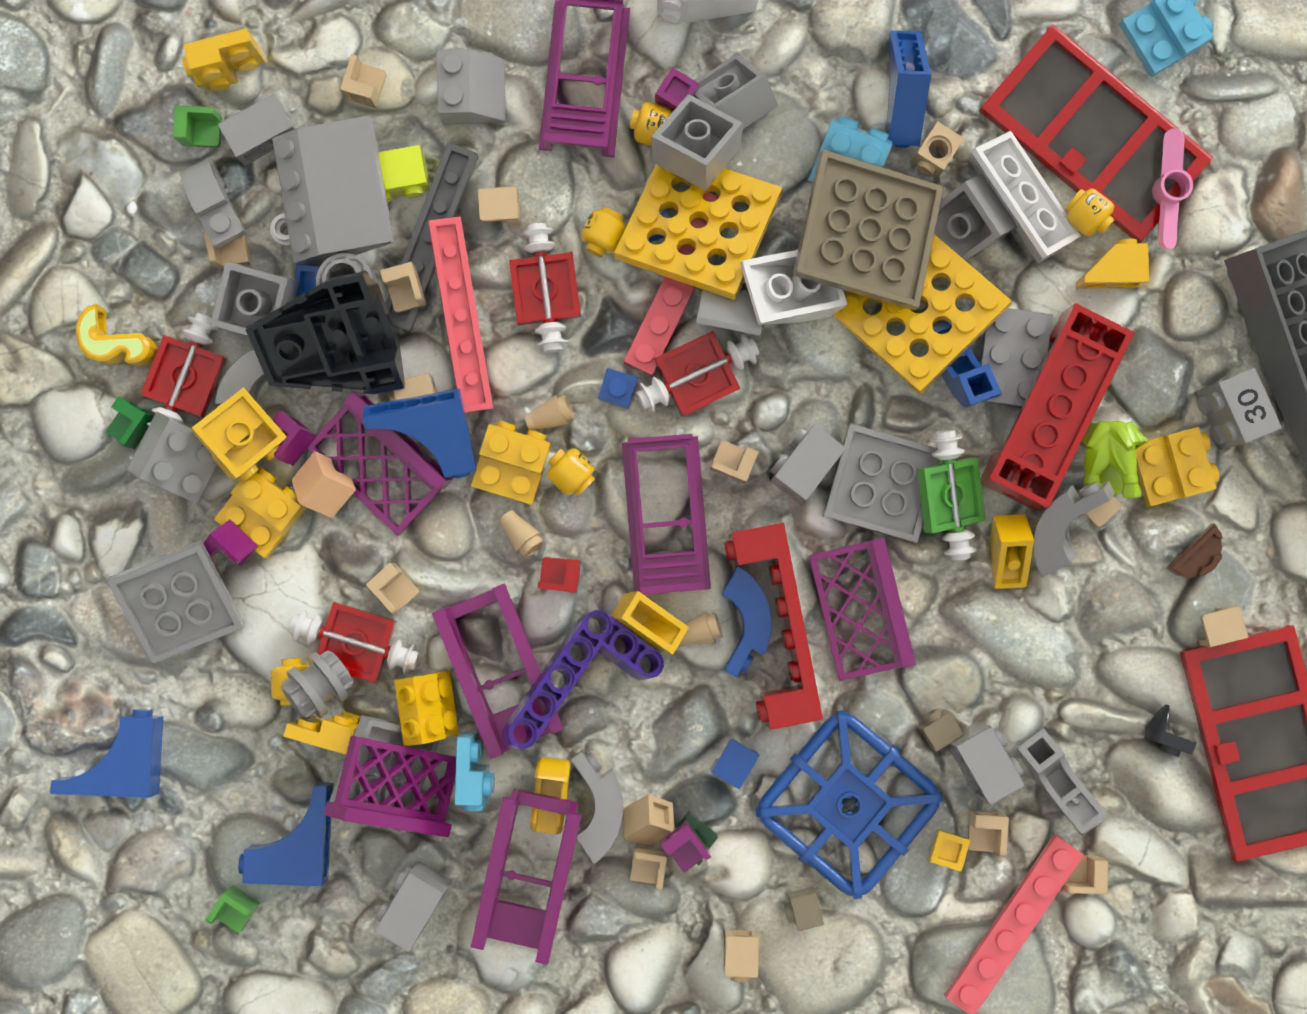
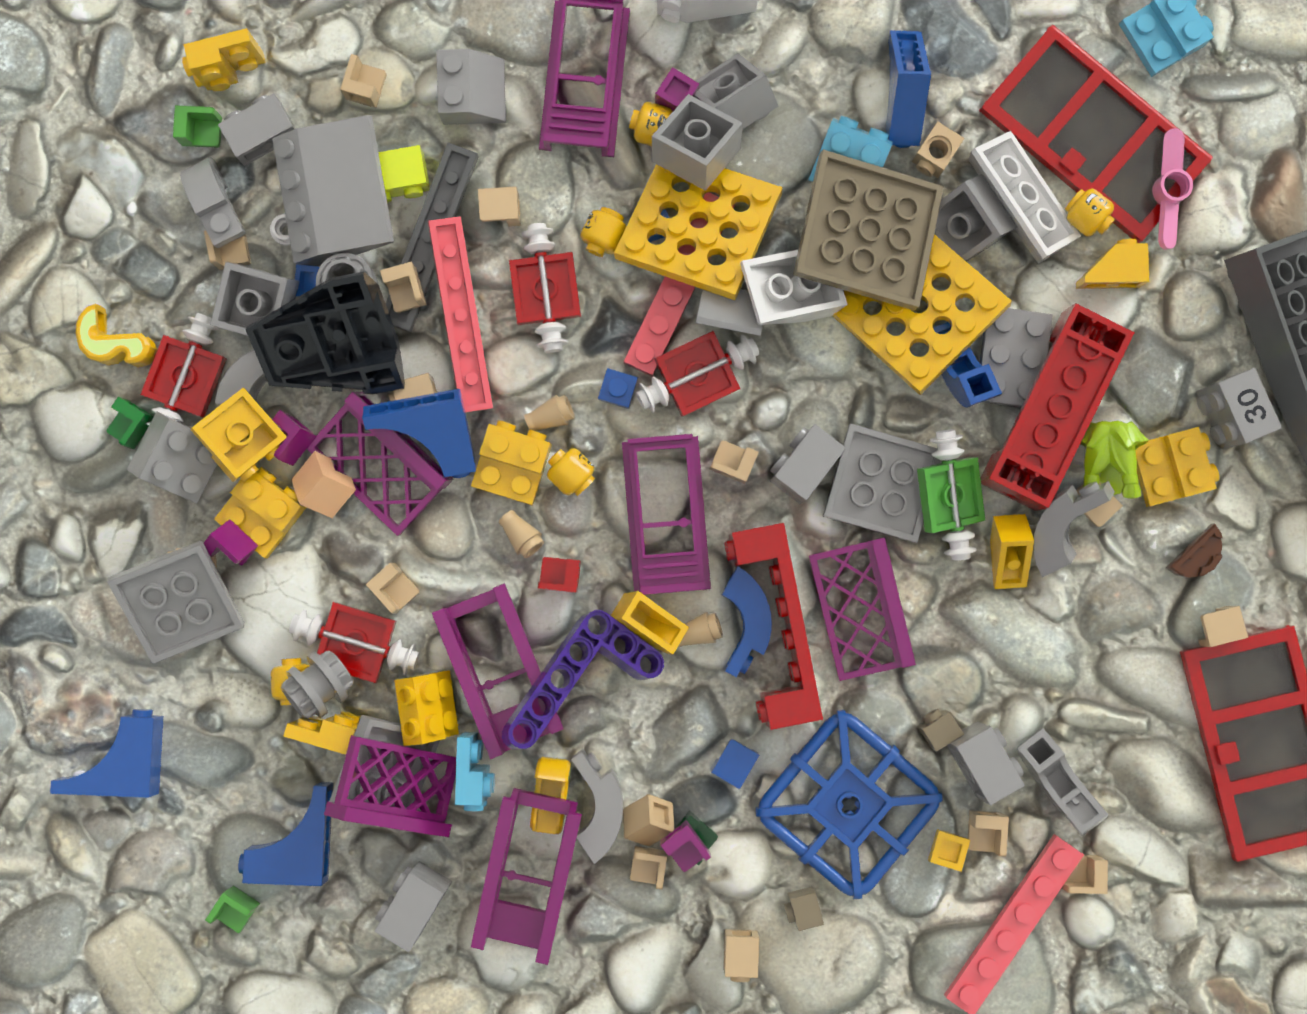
(1169, 742): black plate -> none

